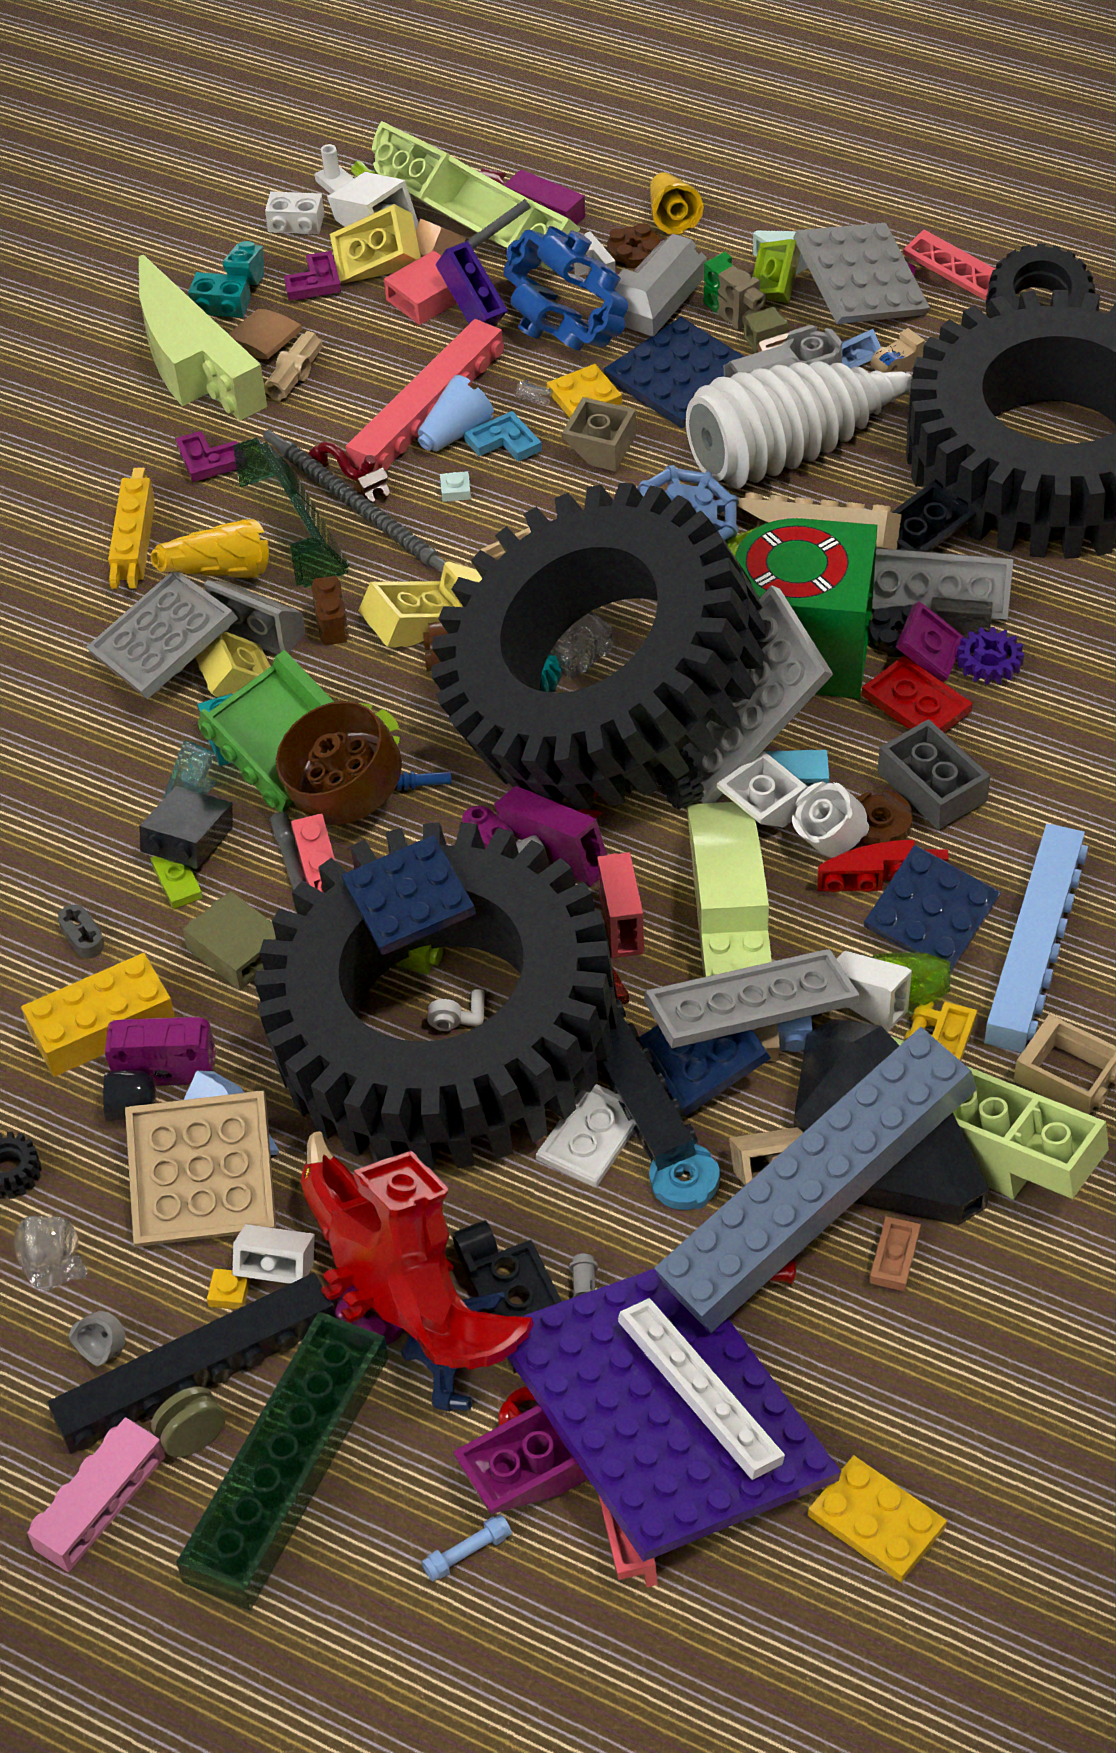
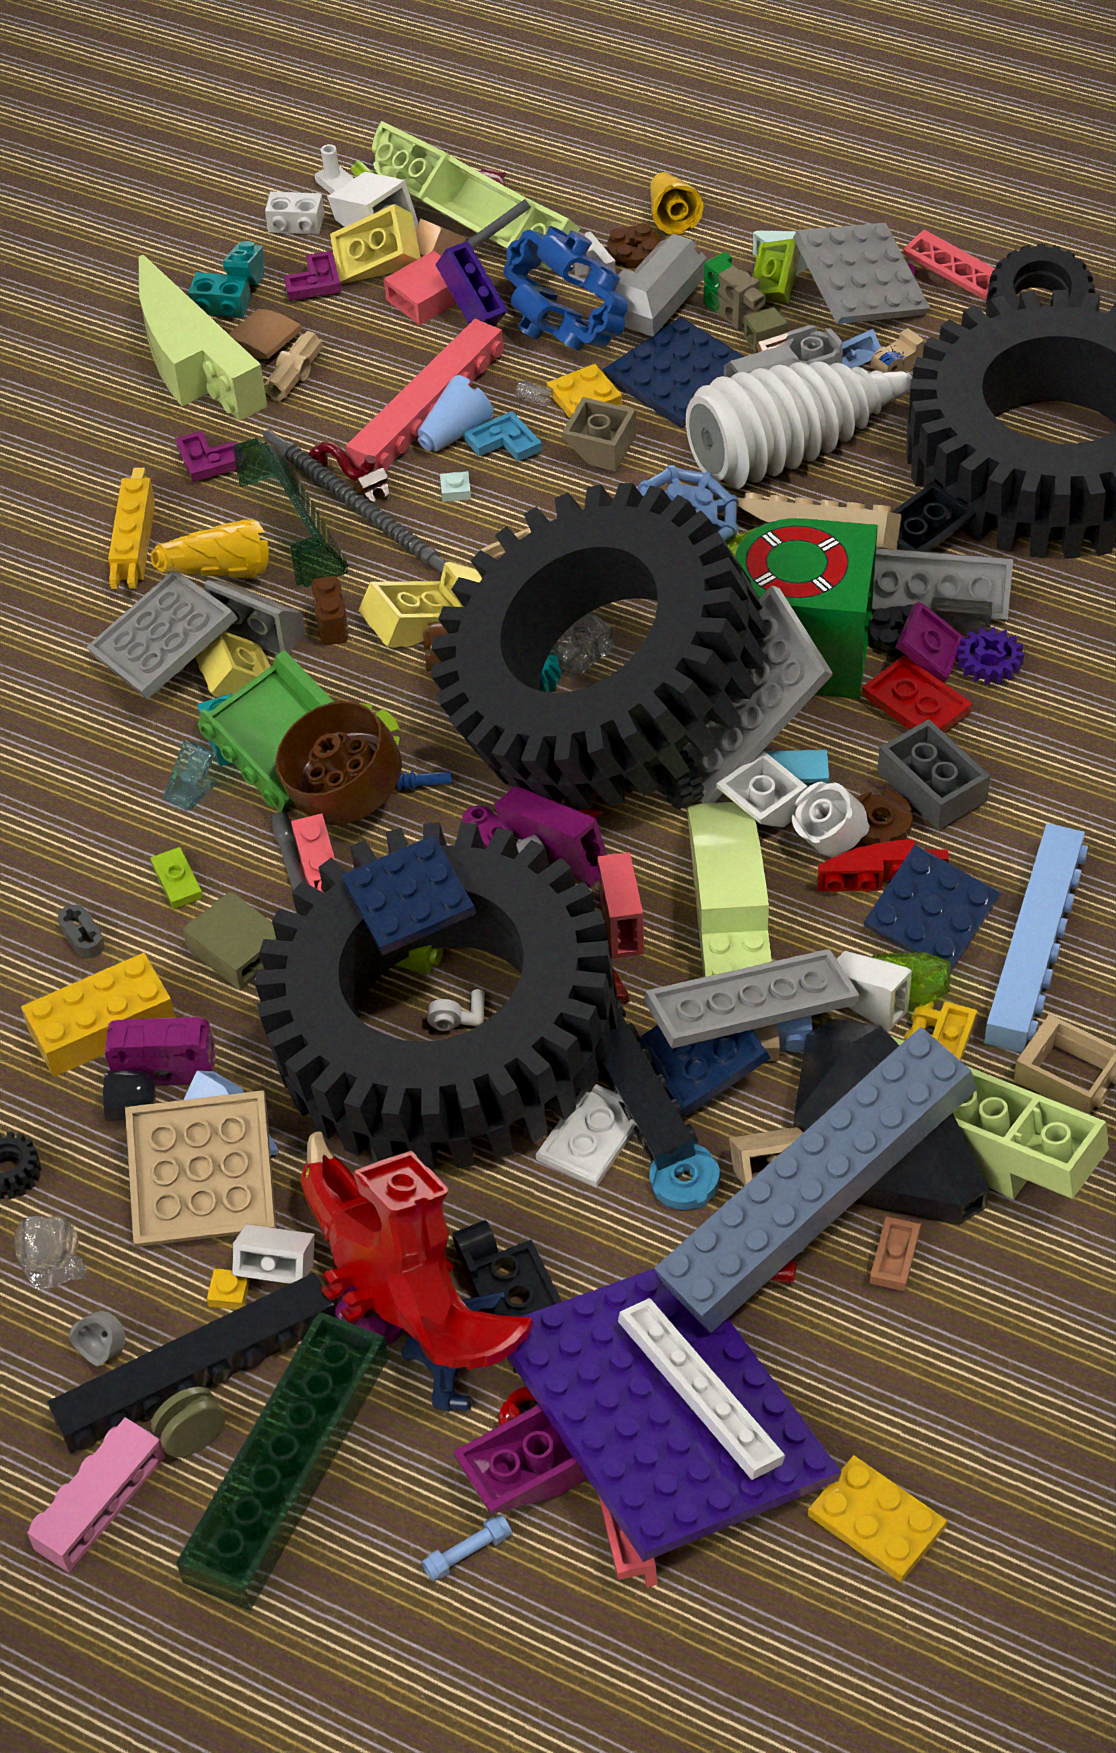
(186, 827): black brick -> none
(549, 194): magenta brick -> none
(583, 1272): light grey pin -> none

